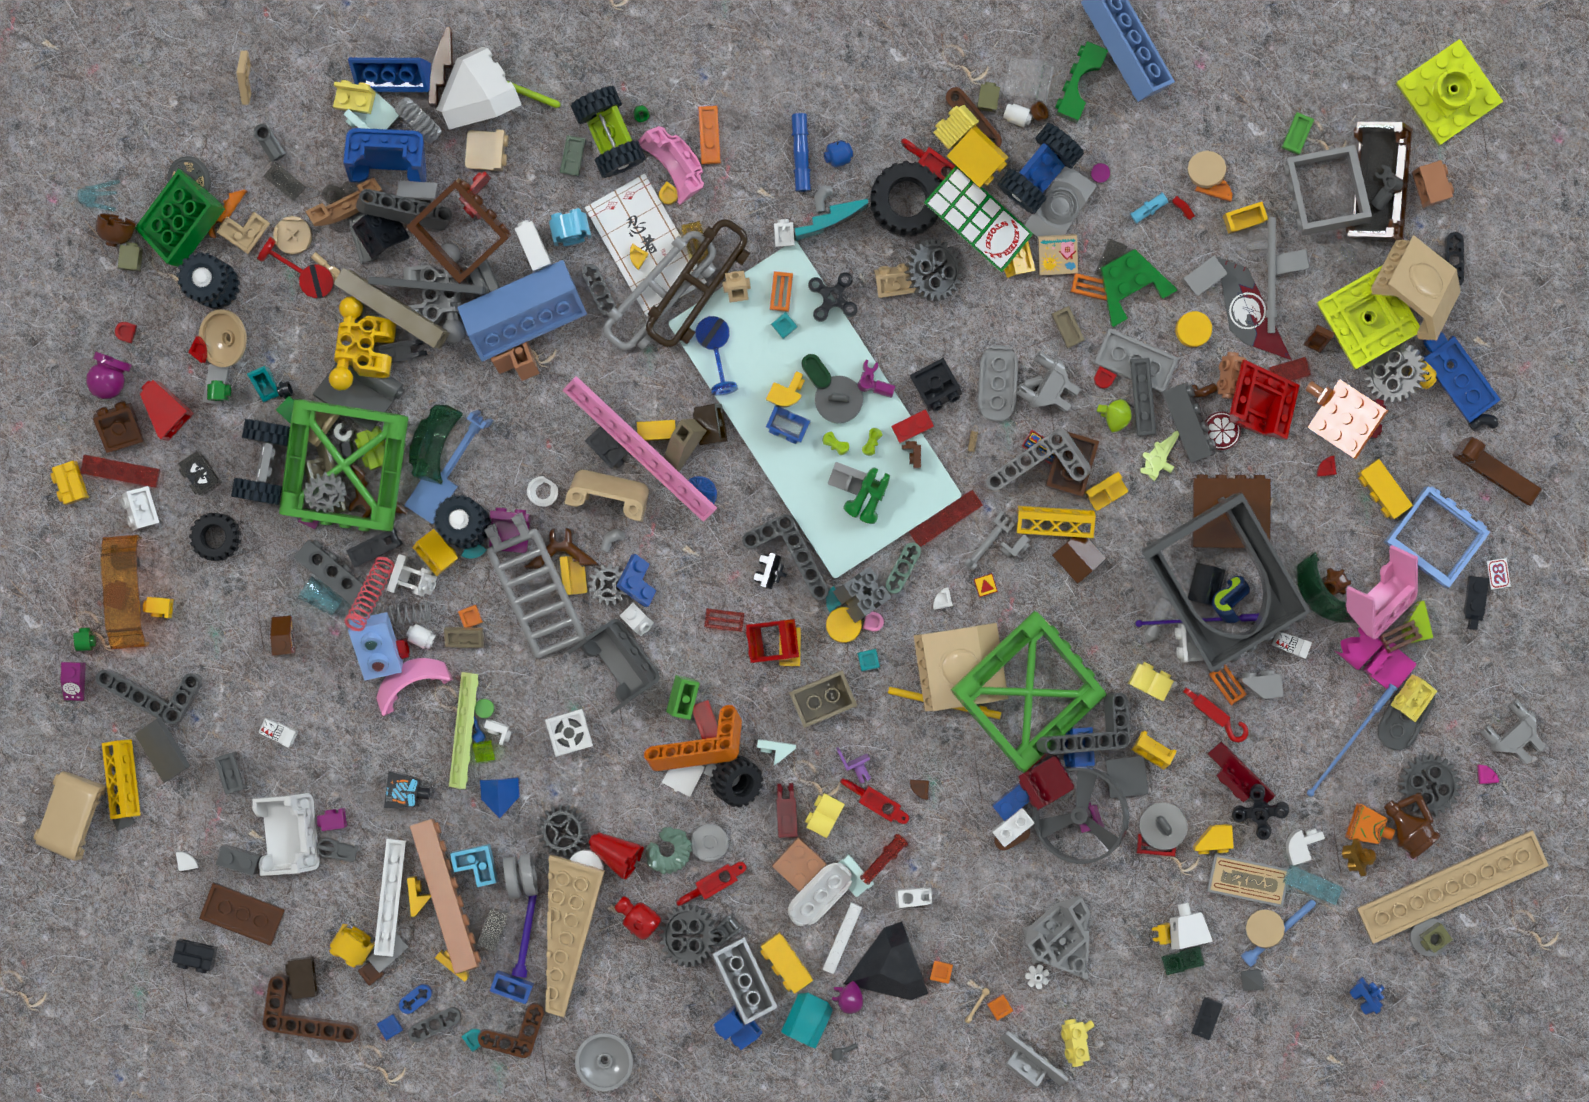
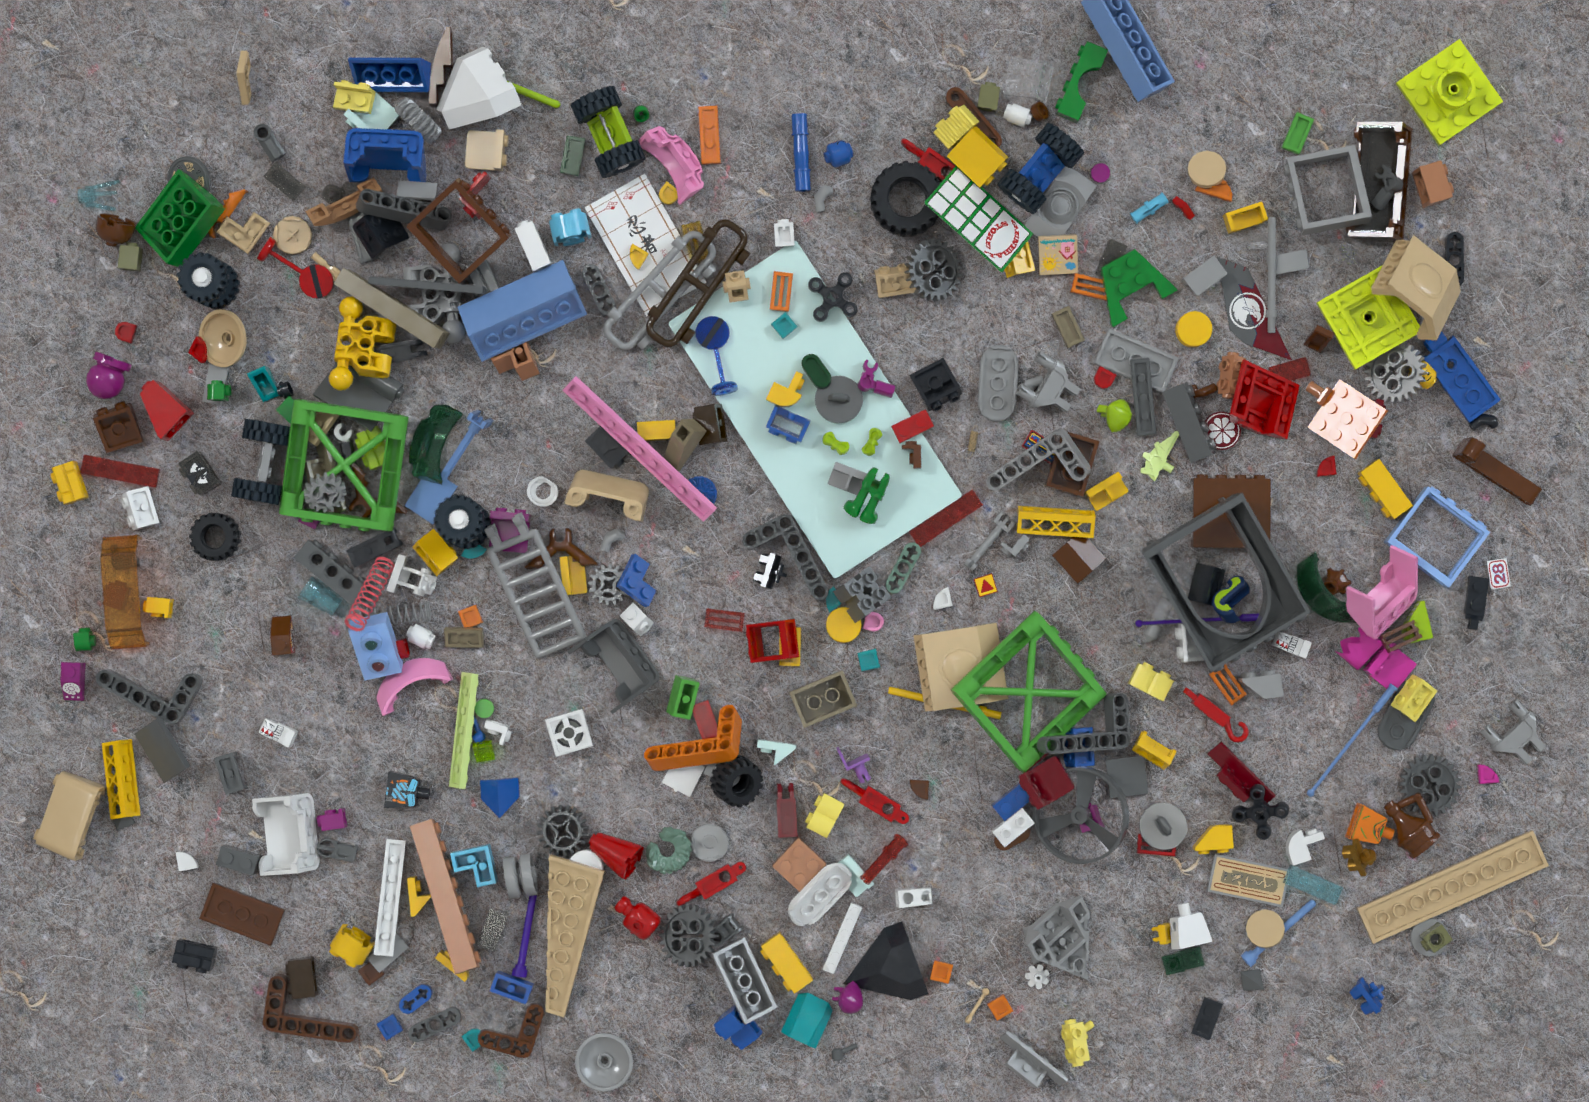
(838, 215): teal slope -> none

